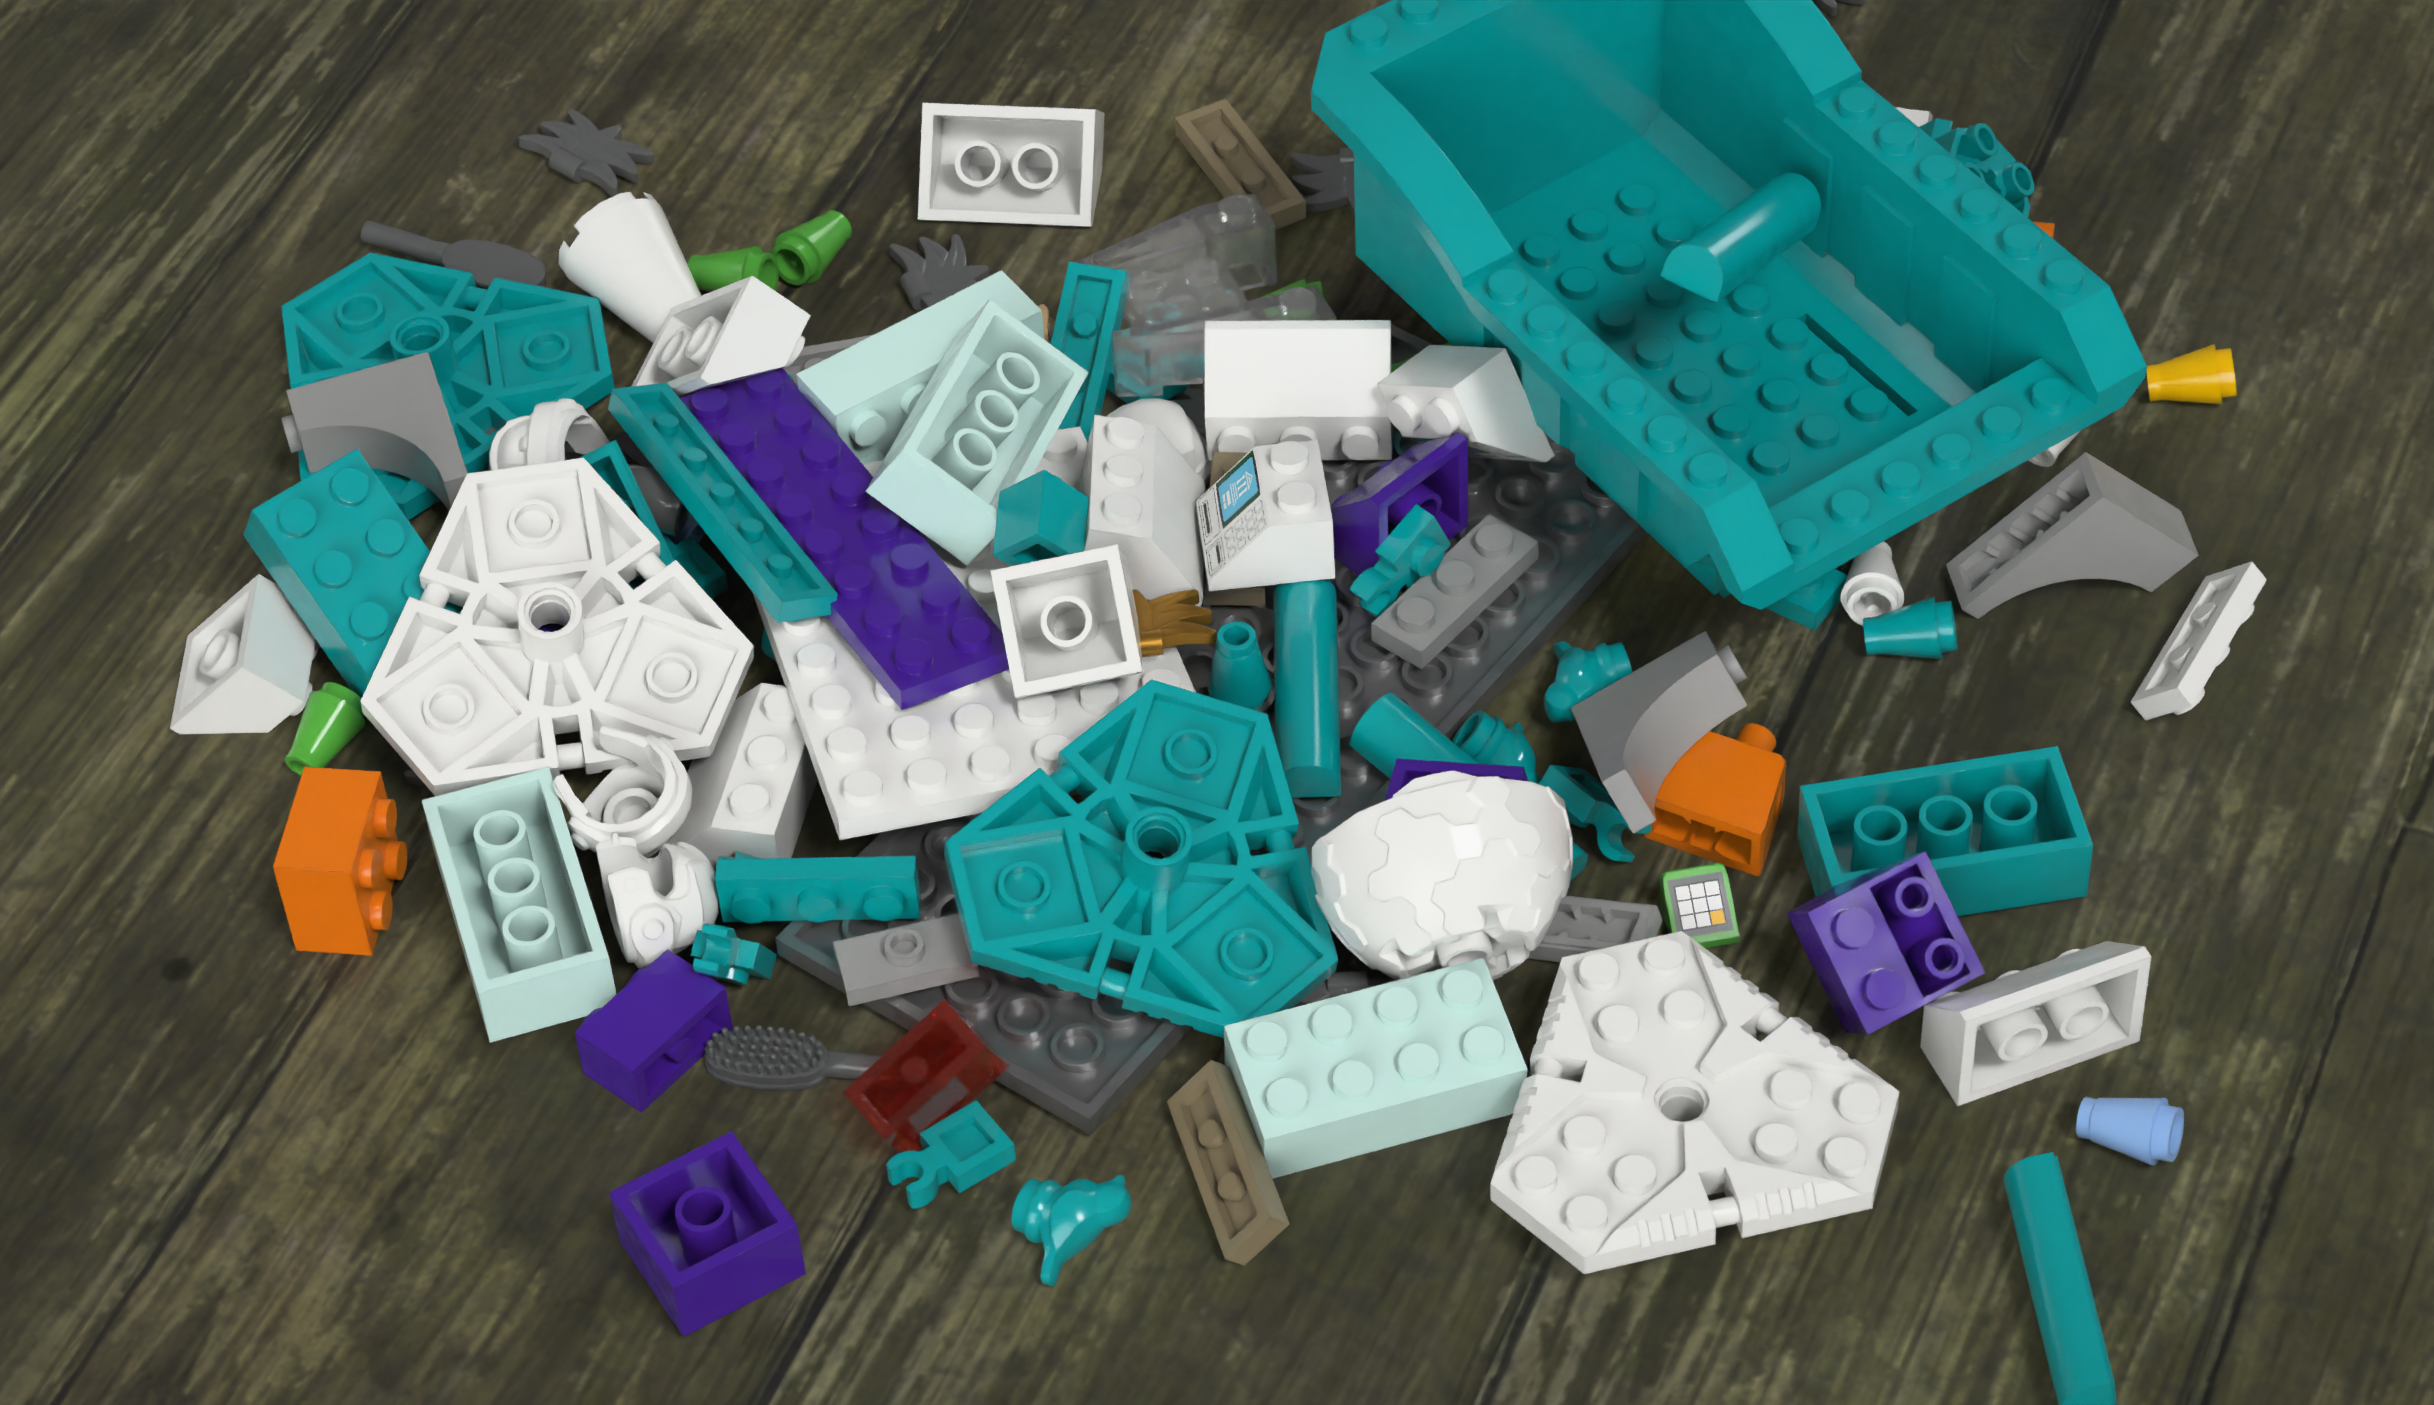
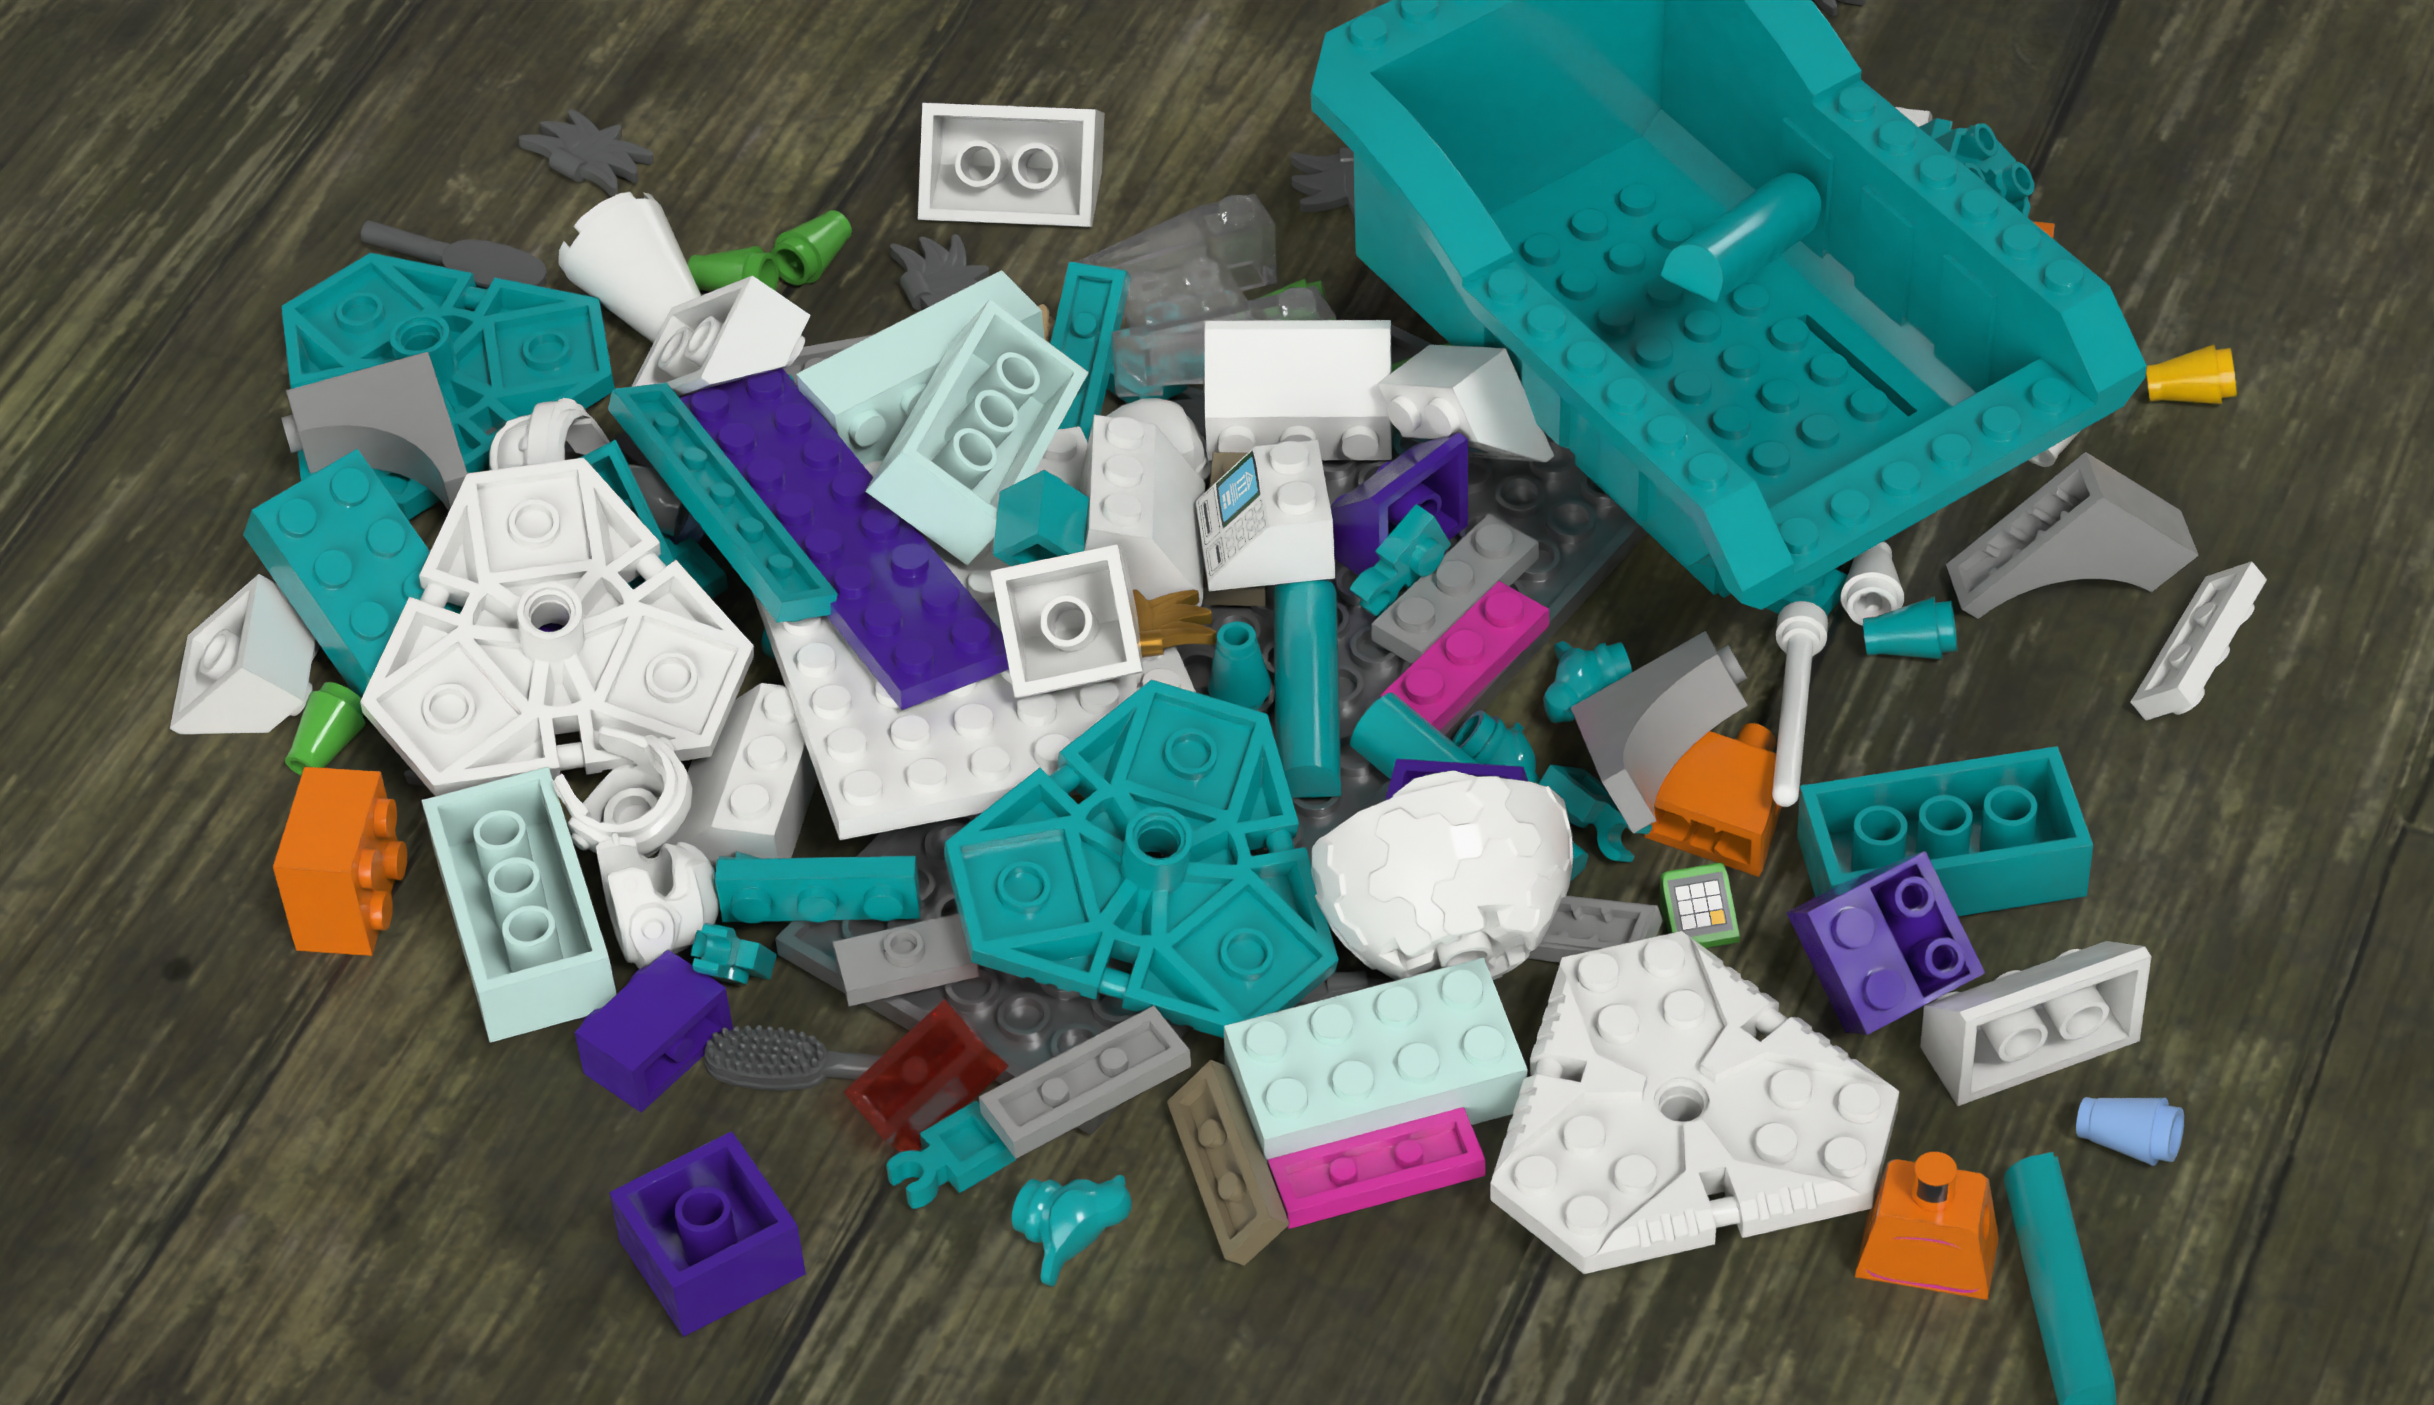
(1084, 1081): none -> light grey plate
(1238, 161): dark tan plate -> none
(1377, 1167): none -> dark pink plate
(1471, 654): none -> dark pink plate
(1800, 634): none -> white piece
(1931, 1228): none -> orange torso

